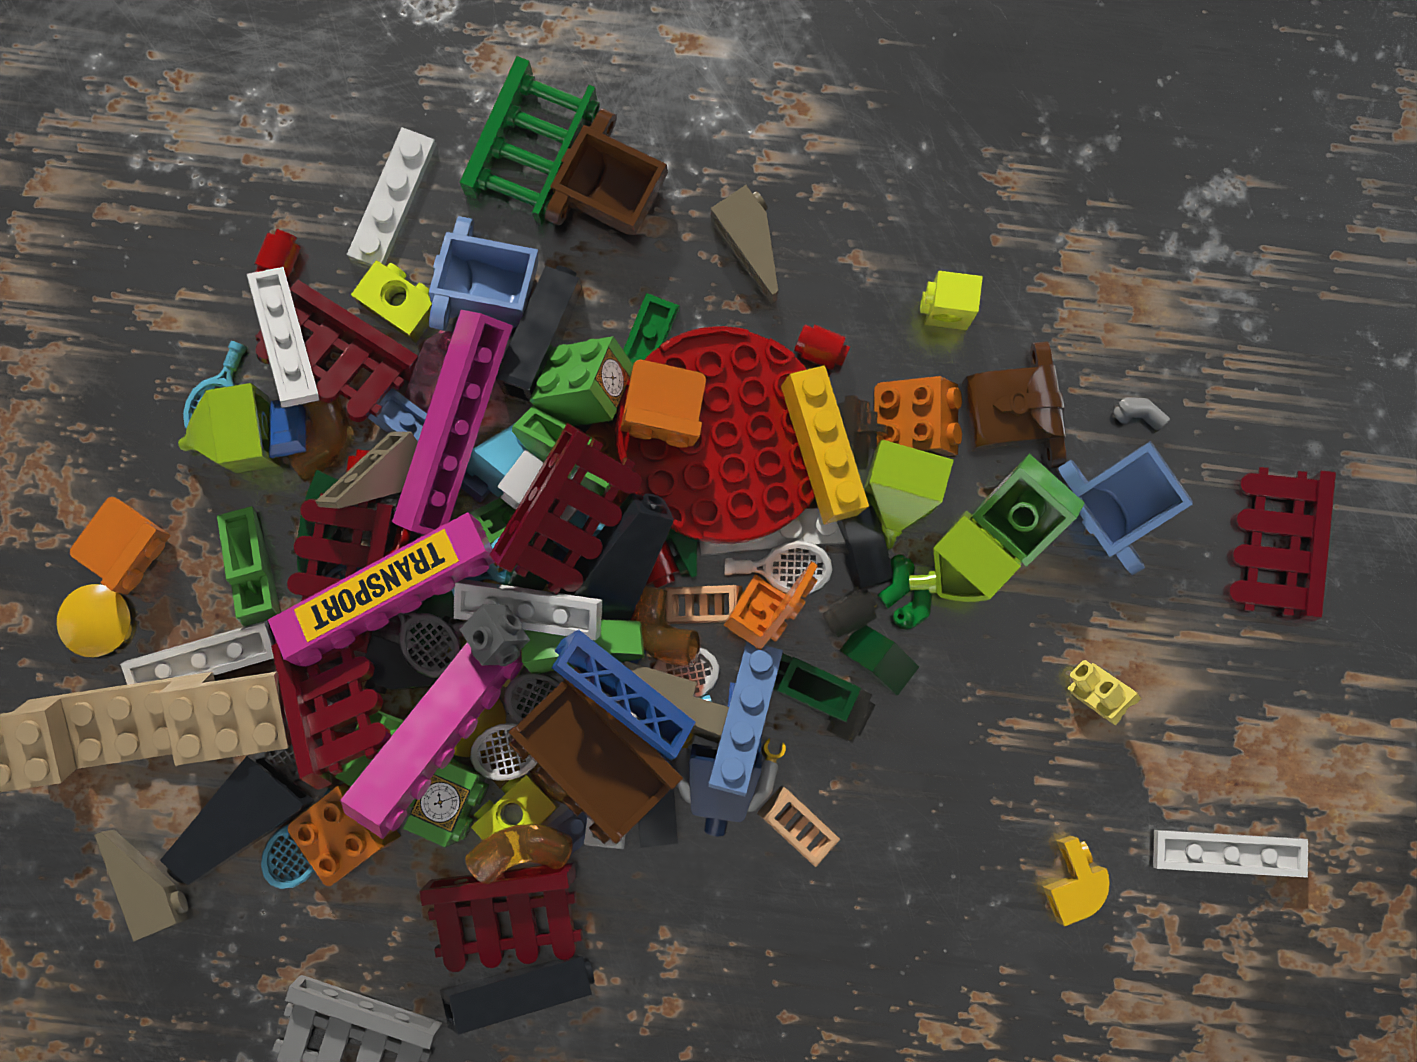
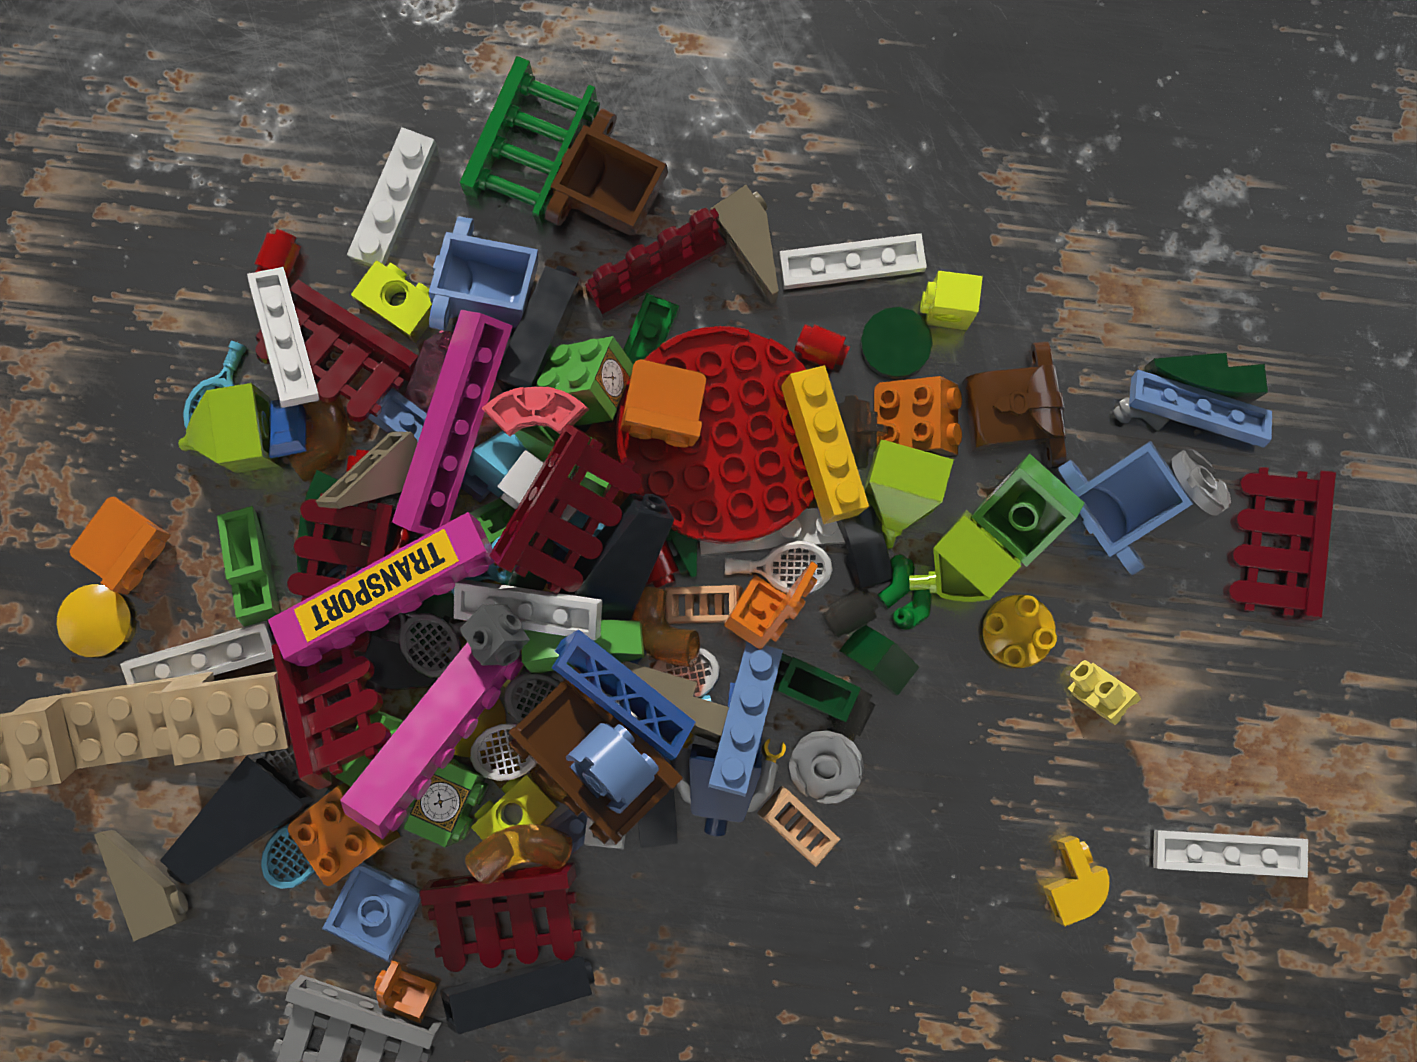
(373, 911): none -> medium blue plate
(403, 992): none -> orange bracket
(534, 407): none -> coral tile
(612, 766): none -> medium blue brick
(657, 263): none -> dark red fence
(826, 766): none -> light grey tile
(852, 261): none -> white plate
(896, 342): none -> dark green tile
(1019, 631): none -> yellow dish
(1197, 480): none -> light grey tile
(1200, 408): none -> medium blue plate
(1213, 375): none -> dark green slope

